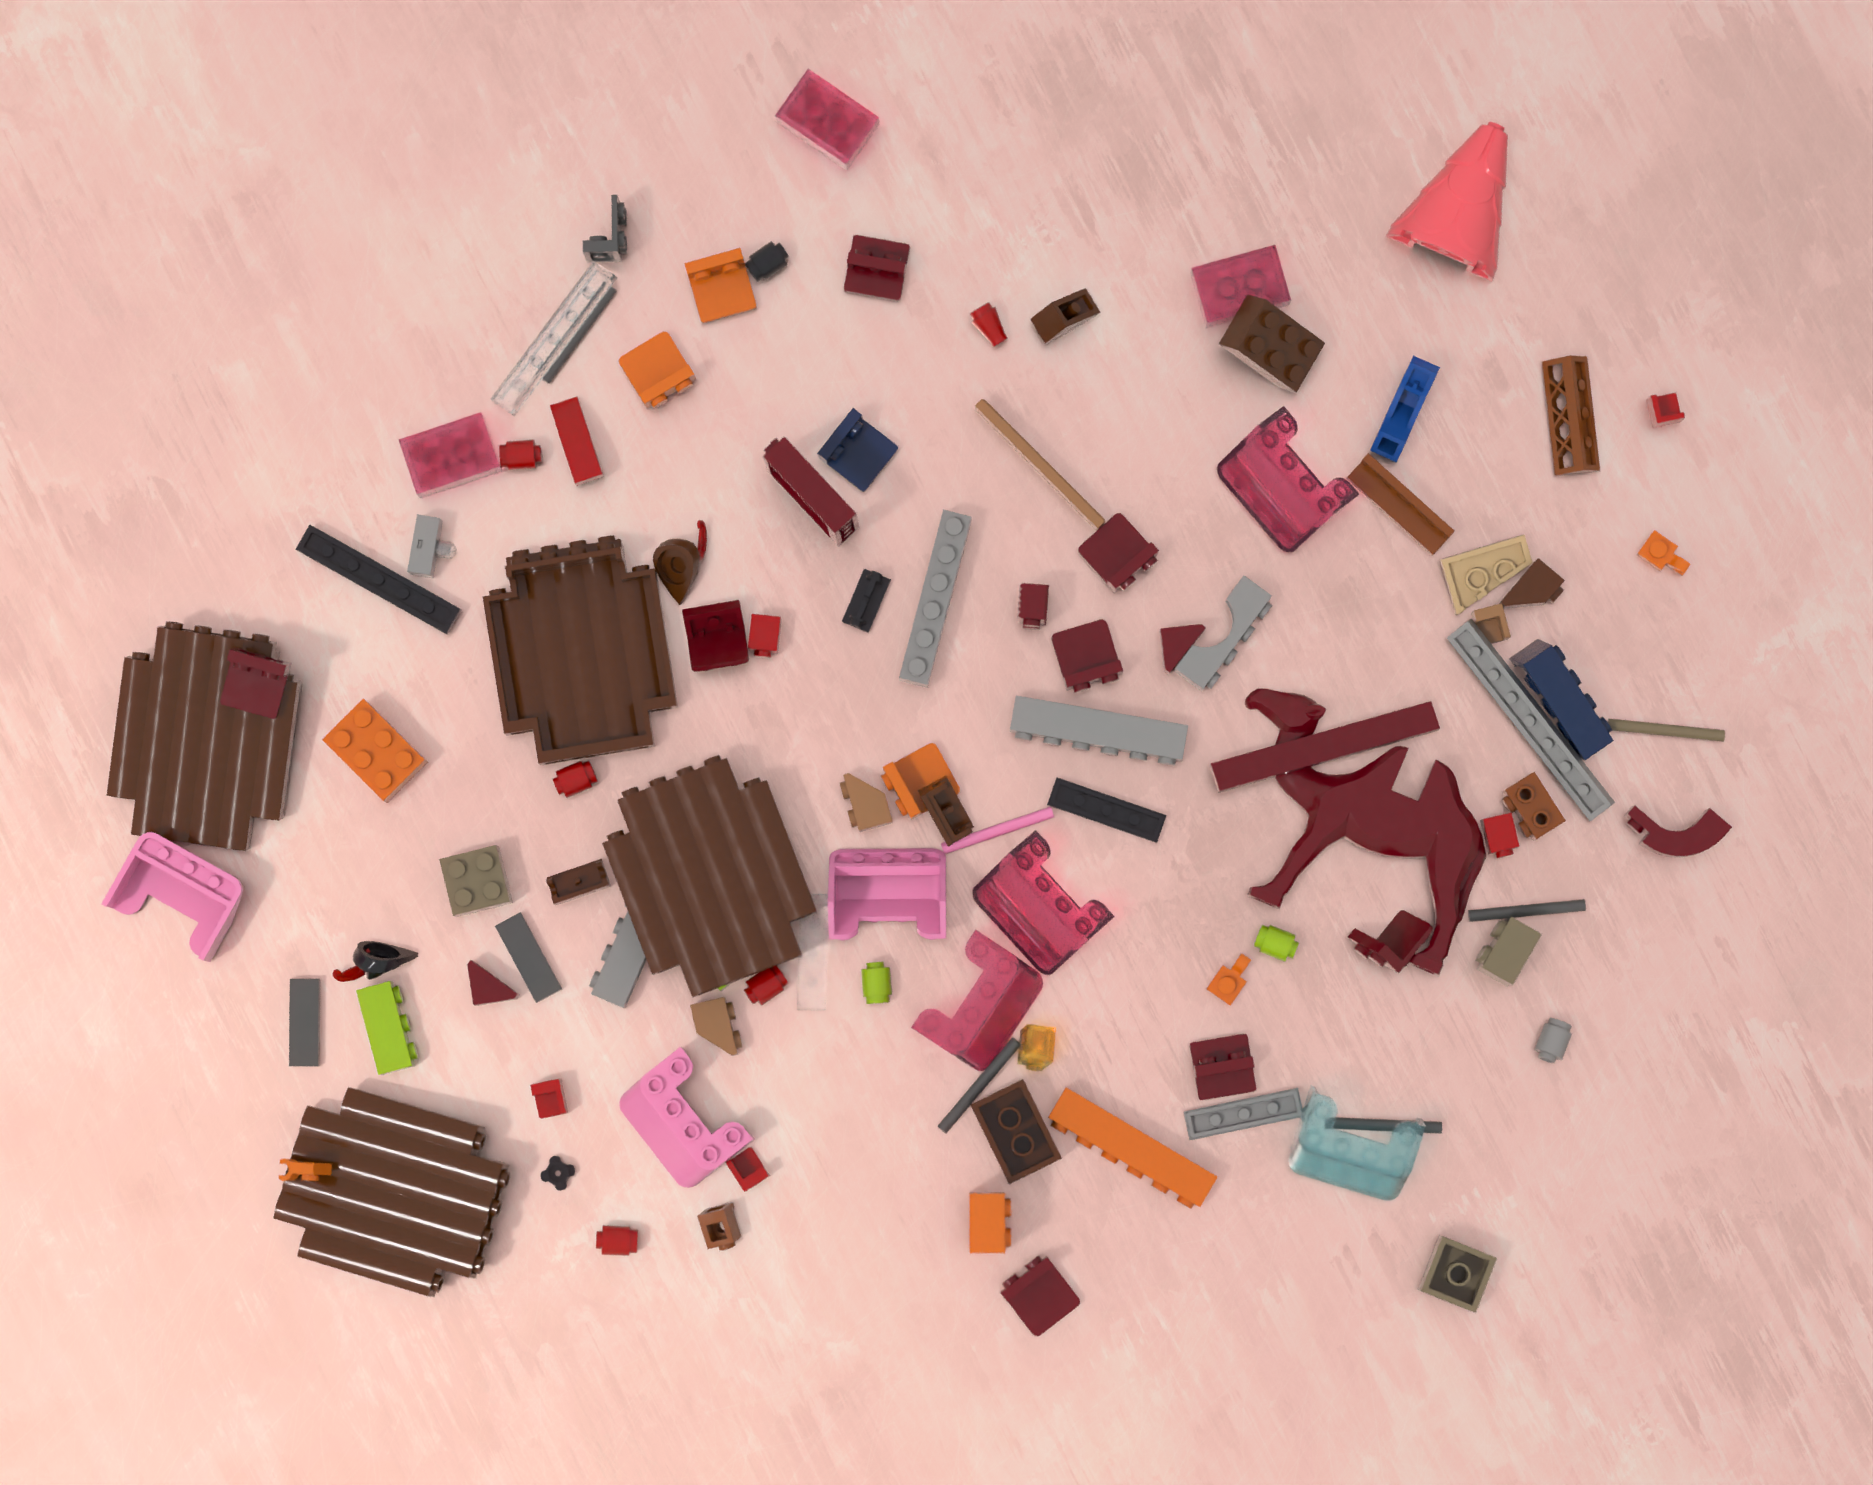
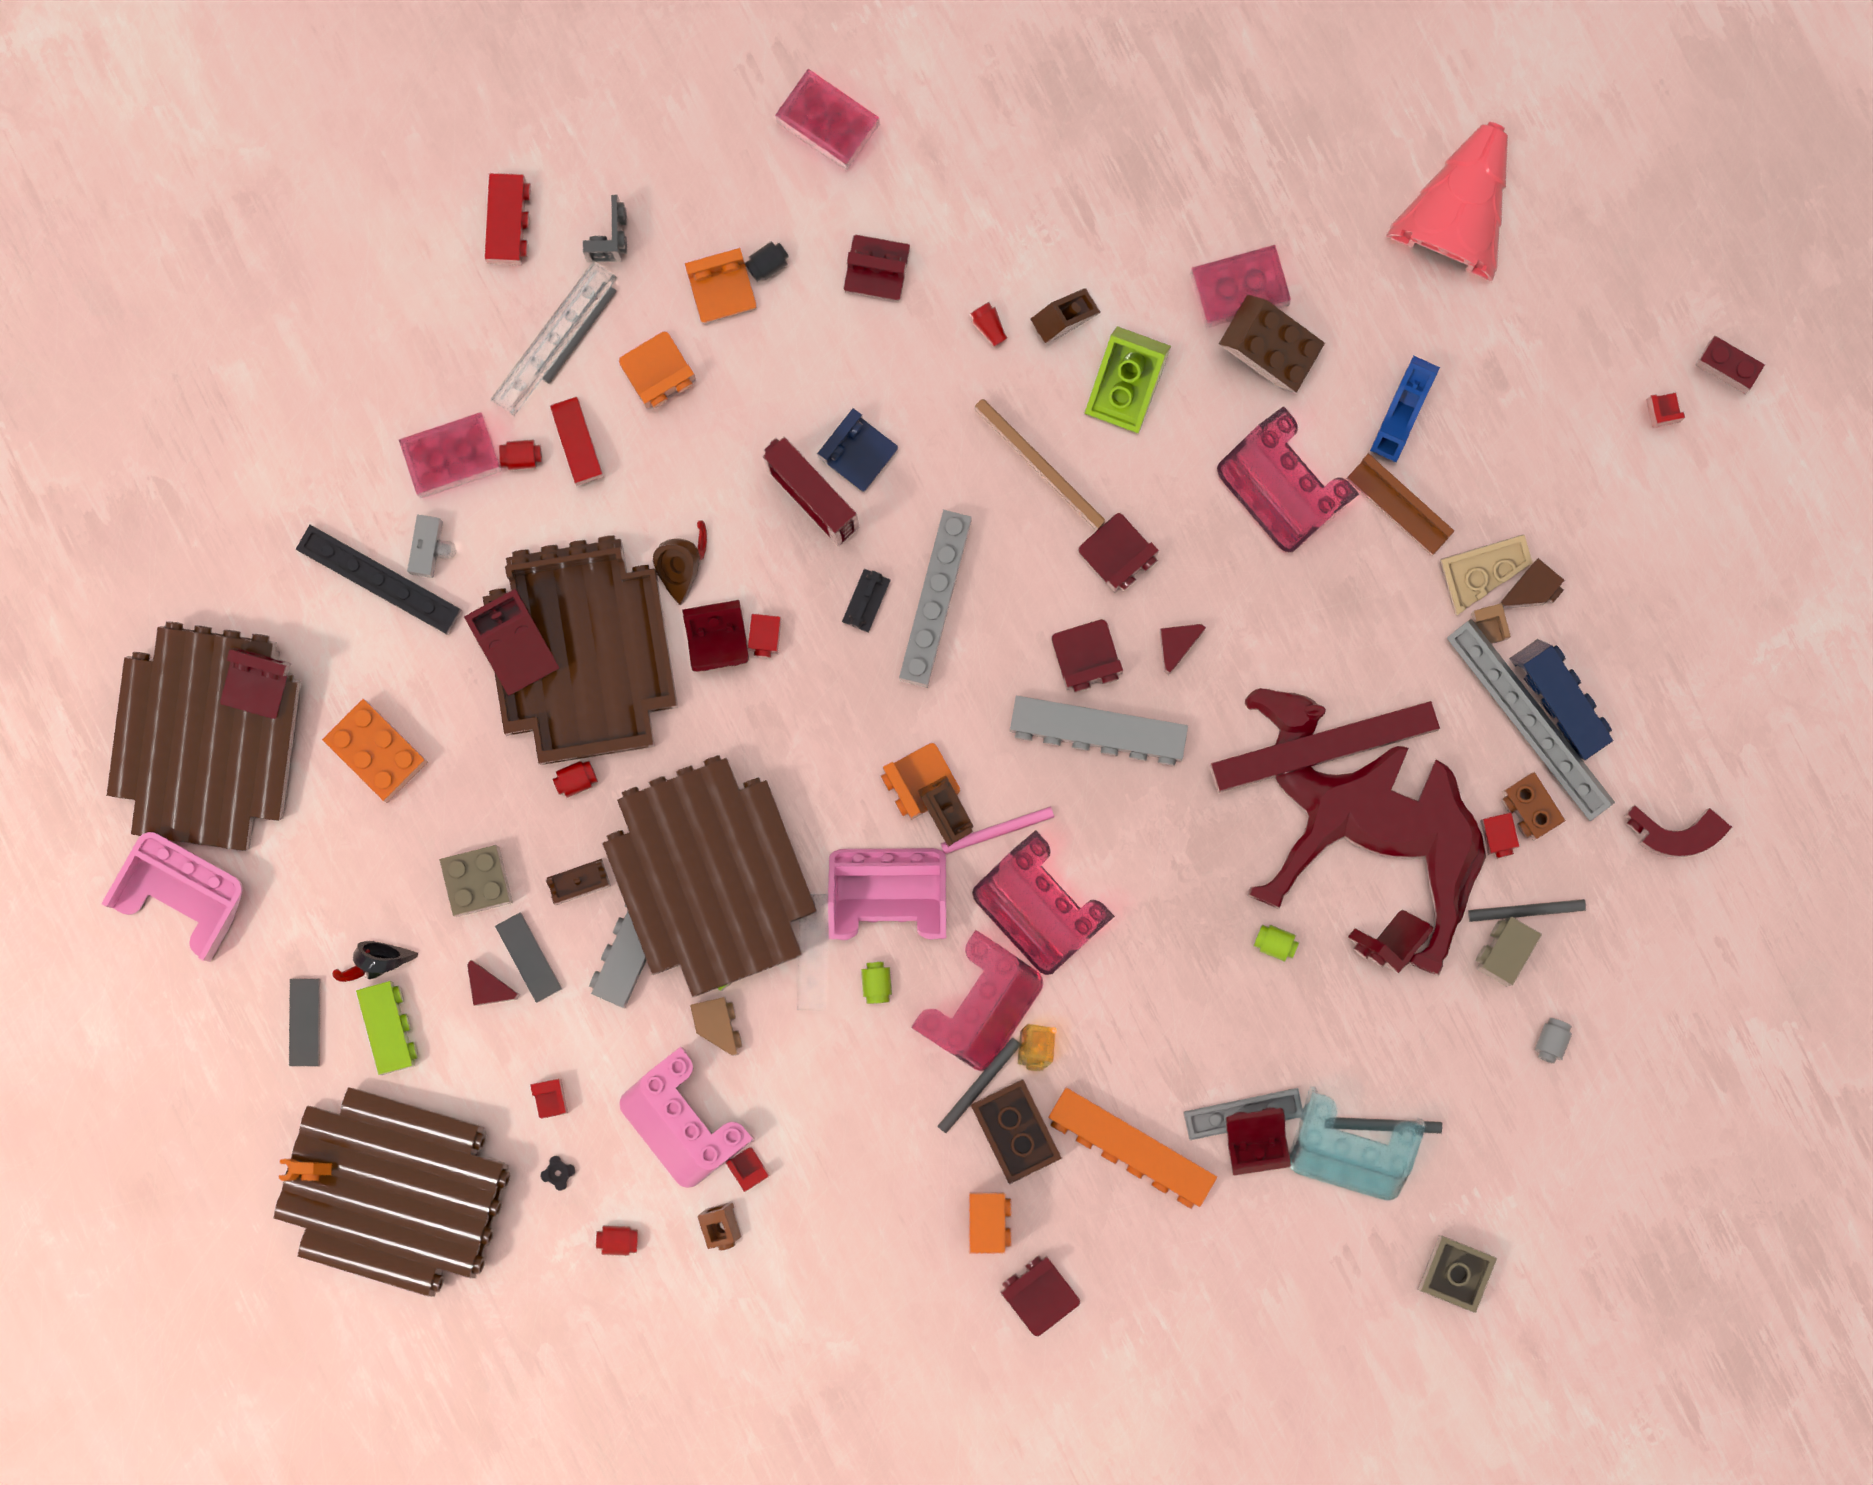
(506, 219): none -> red brick
(511, 642): none -> dark red slope
(765, 985): red brick -> none
(868, 804): medium nougat slope -> none
(1032, 605): dark red brick -> none
(1106, 810): black tile -> none
(1127, 379): none -> lime slope
(1202, 663): light grey arch -> none
(1223, 1066): dark red bracket -> none
(1228, 982): orange plate -> none
(1257, 1141): none -> dark red bracket
(1577, 414): dark orange fence -> none
(1659, 552): orange plate -> none
(1667, 730): dark tan bar -> none
(1730, 364): none -> dark red brick

